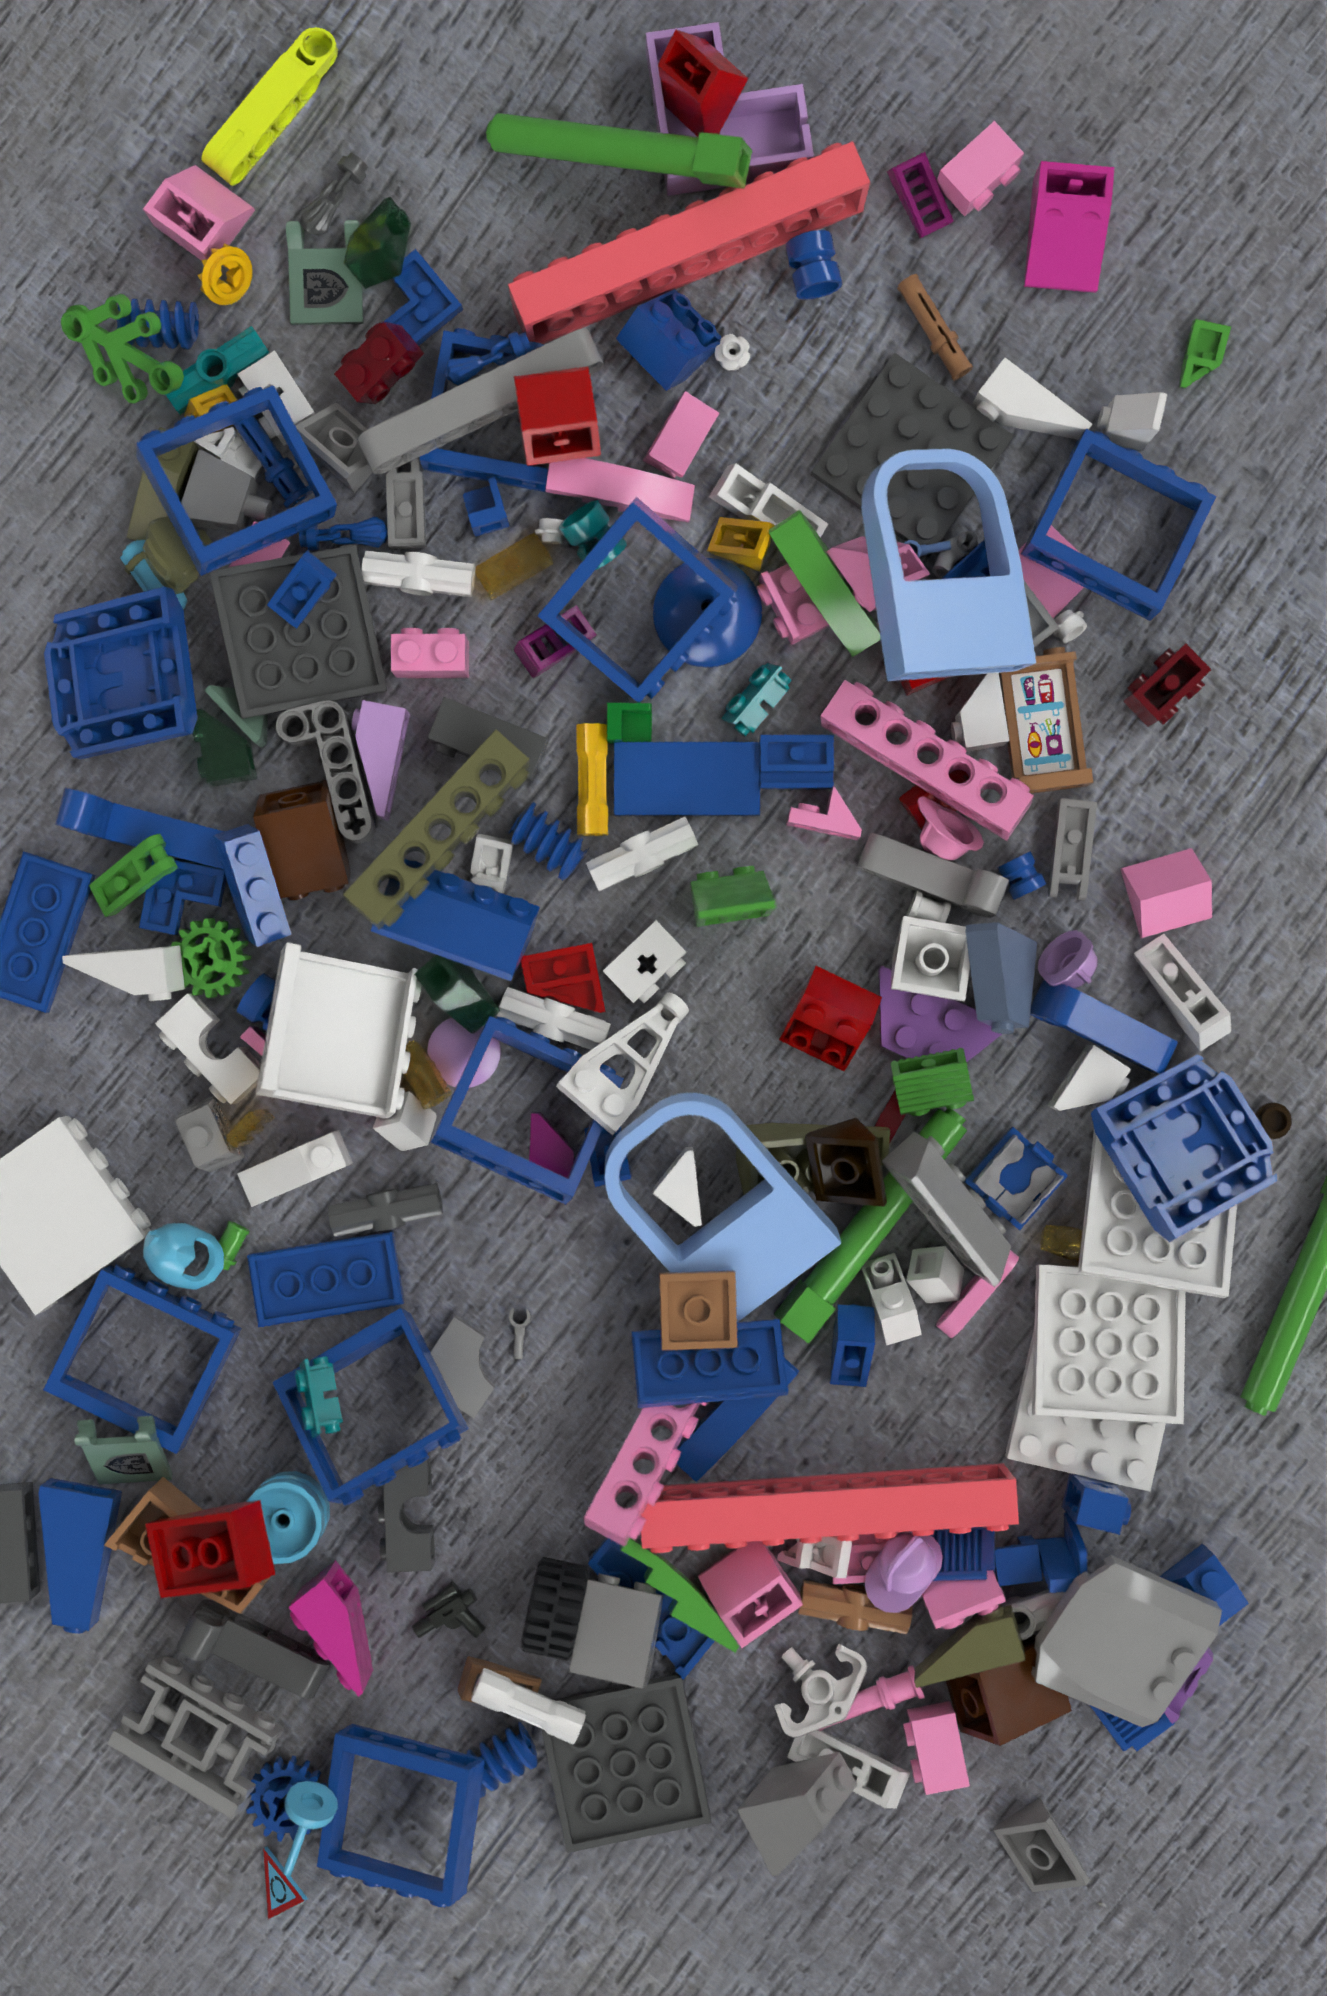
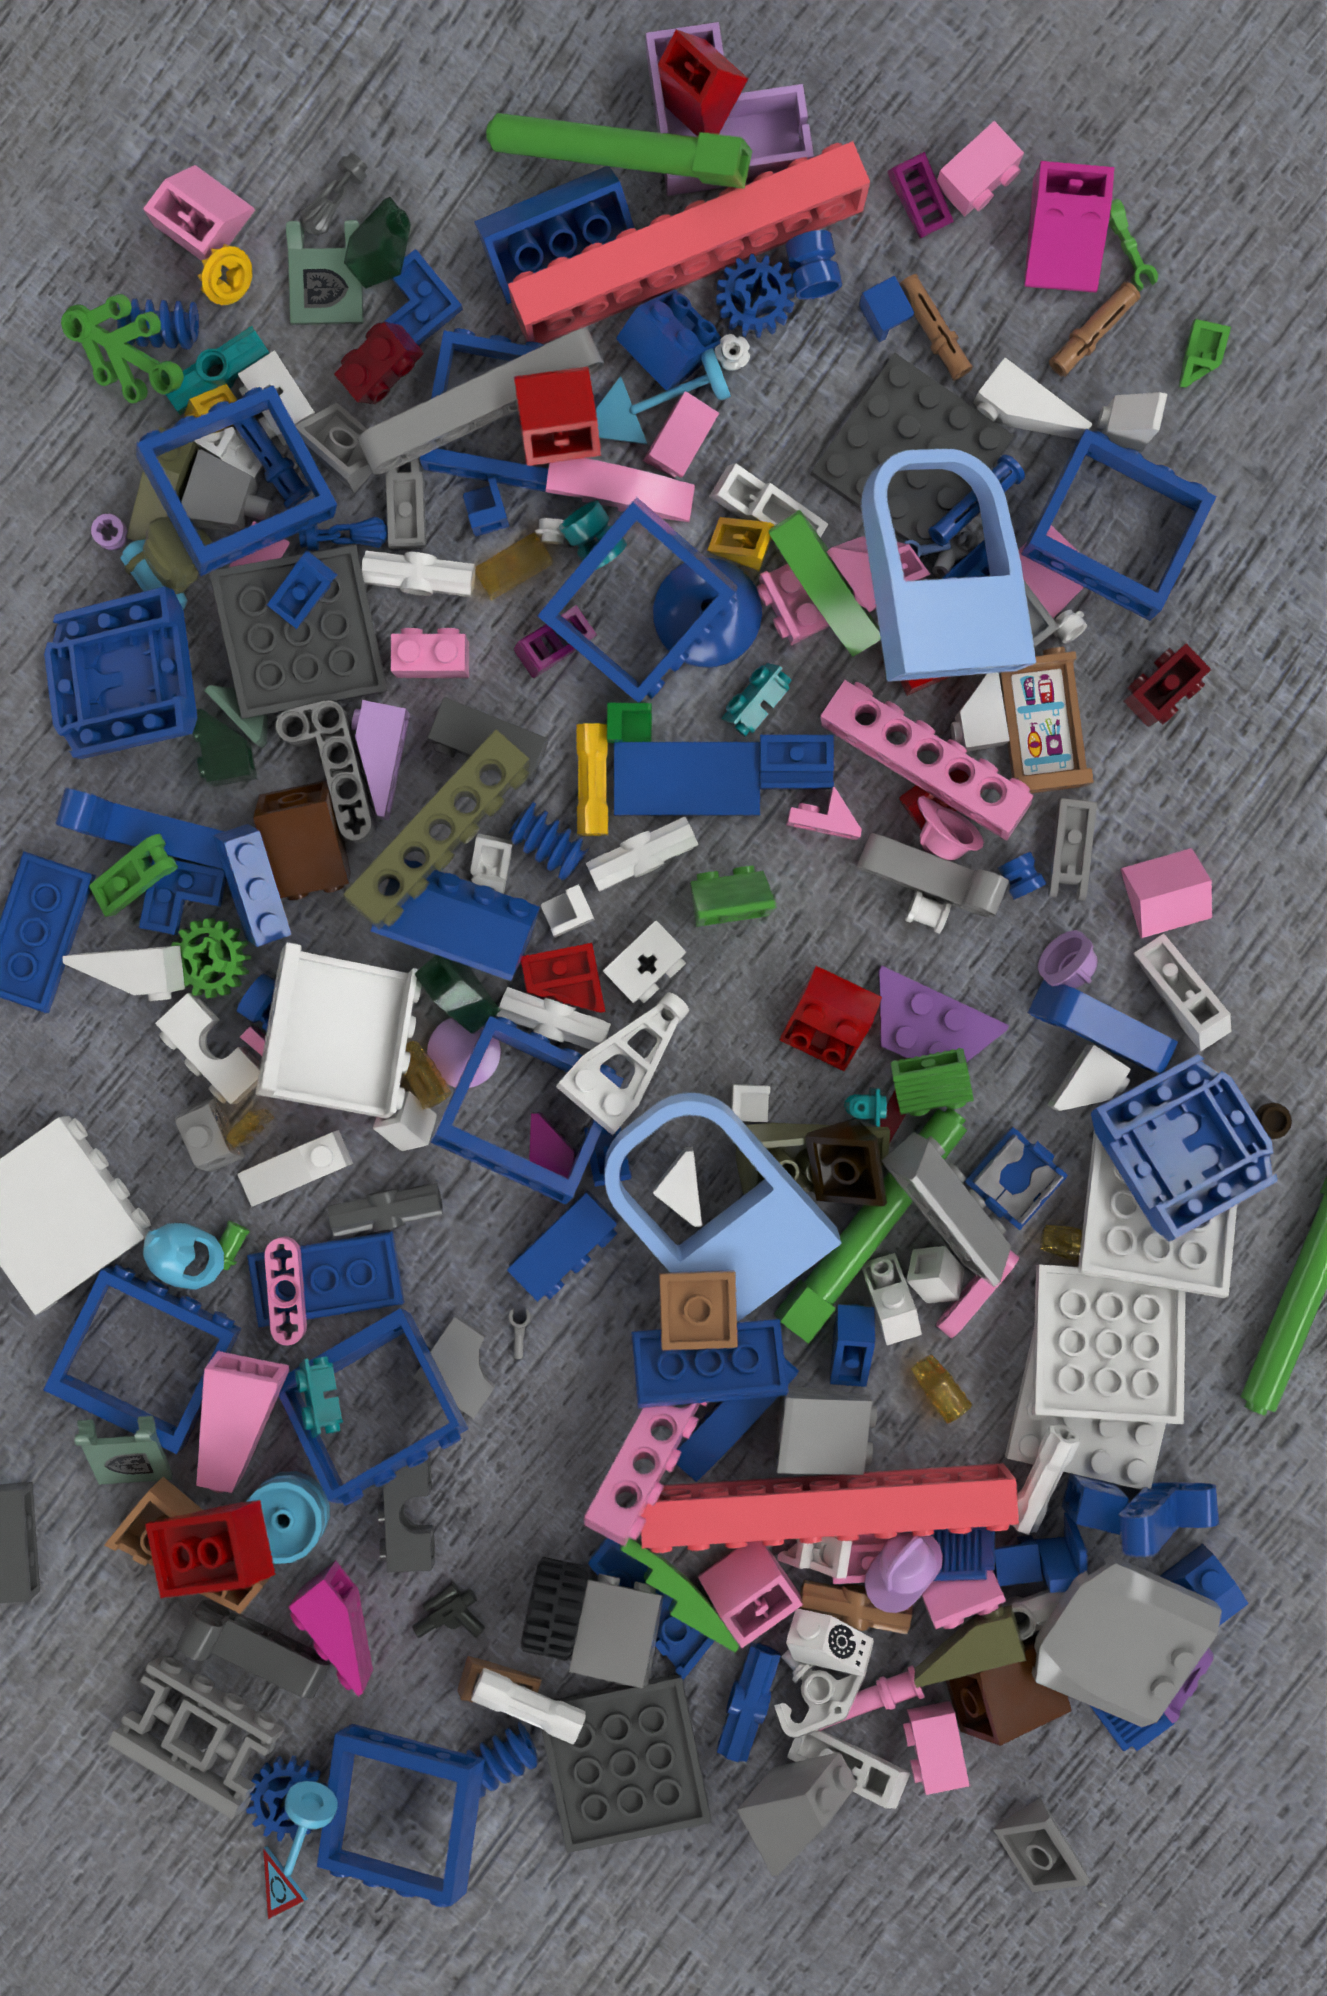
(74, 1528): blue slope -> none
(101, 522): none -> lavender bush
(233, 1415): none -> bright pink slope
(270, 106): neon yellow piece -> none
(296, 1317): none -> bright pink beam
(463, 369): blue piece -> none
(554, 225): none -> blue slope
(564, 1247): none -> blue brick
(567, 911): none -> white panel
(618, 416): none -> medium azure piece
(748, 1702): none -> blue piece
(750, 1102): none -> white panel
(768, 302): none -> blue gear
(823, 1432): none -> light grey slope
(828, 1643): none -> white slope
(867, 1106): none -> teal hinge
(885, 307): none -> blue panel
(931, 959): white slope -> none
(941, 1389): none -> clear yellow hinge
(946, 527): none -> blue pin
(1001, 975): sand blue slope -> none
(1053, 1457): none -> white axle
(1084, 340): none -> medium nougat pin
(1119, 225): none -> bright green piece
(1162, 1509): none -> blue beam

